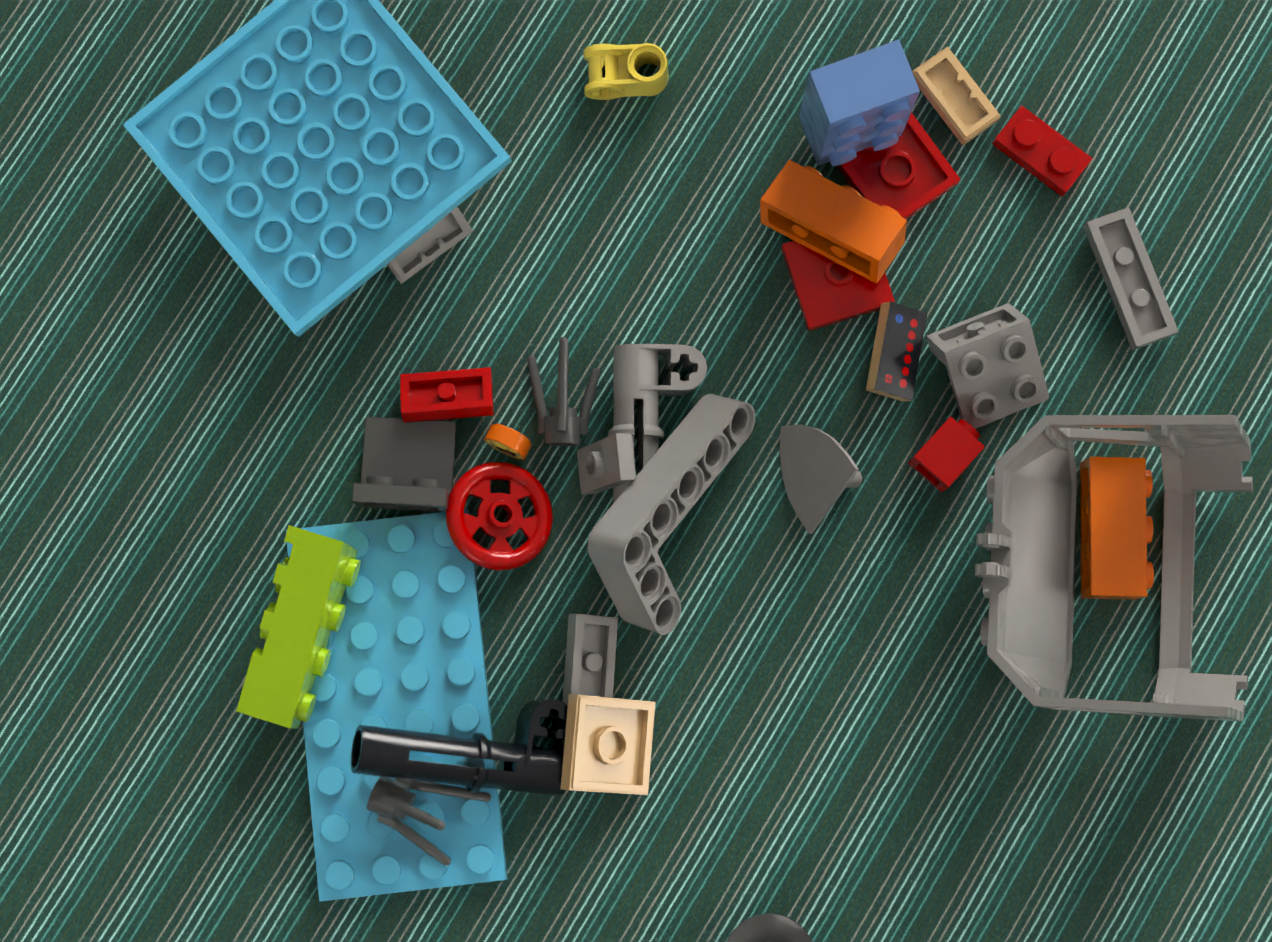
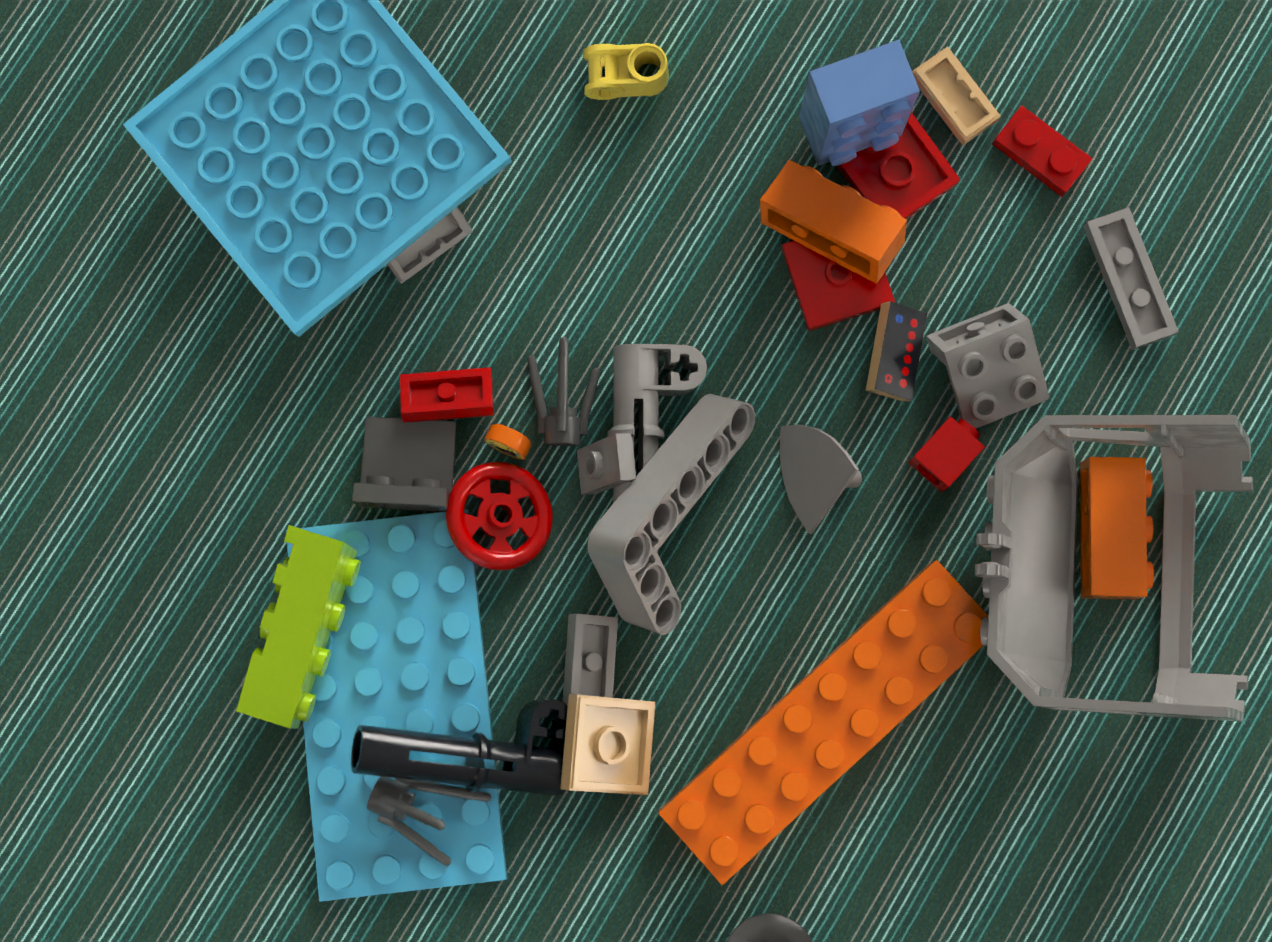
(826, 722): none -> orange brick

